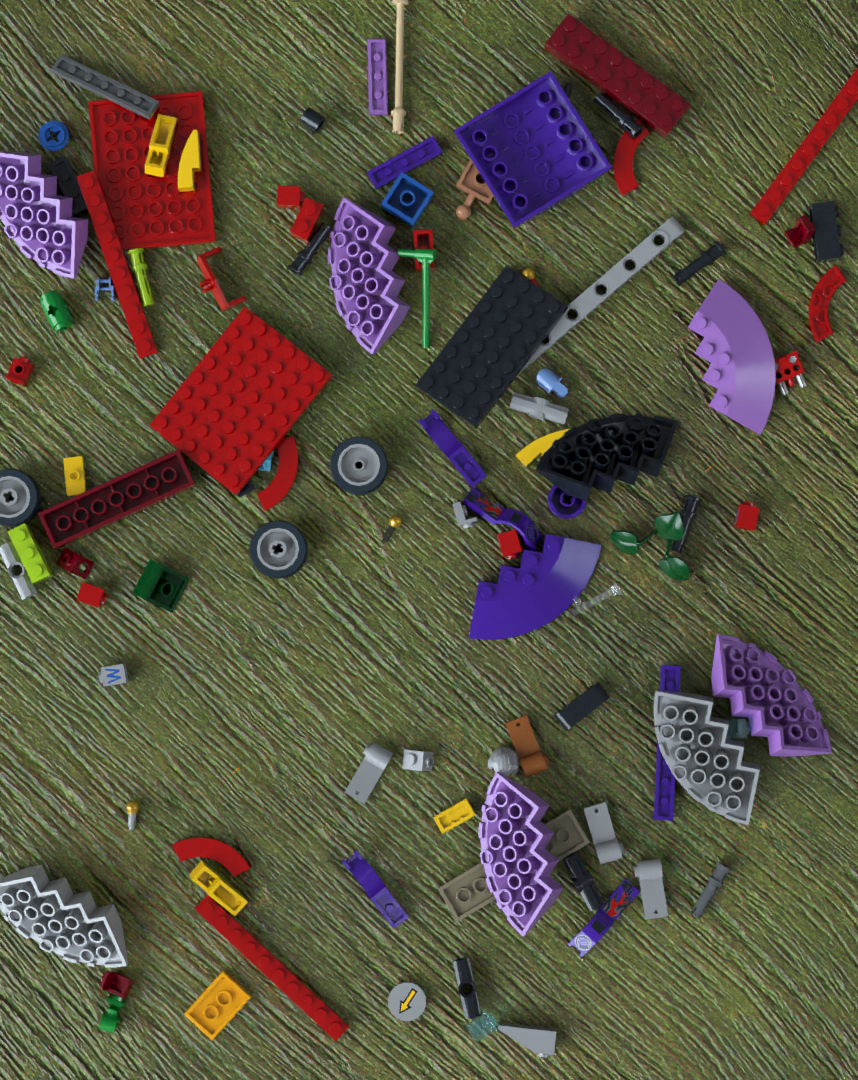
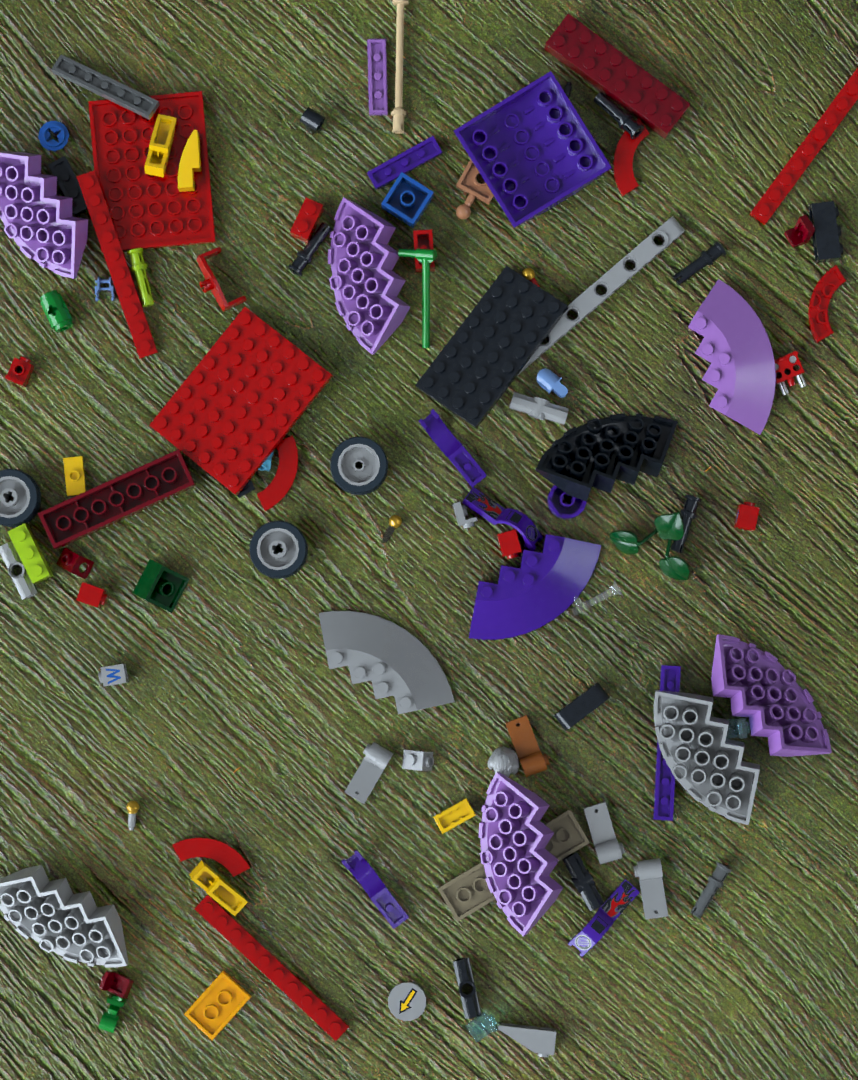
(290, 197): red brick -> none
(386, 657): none -> light grey brick
(538, 447): yellow slope -> none

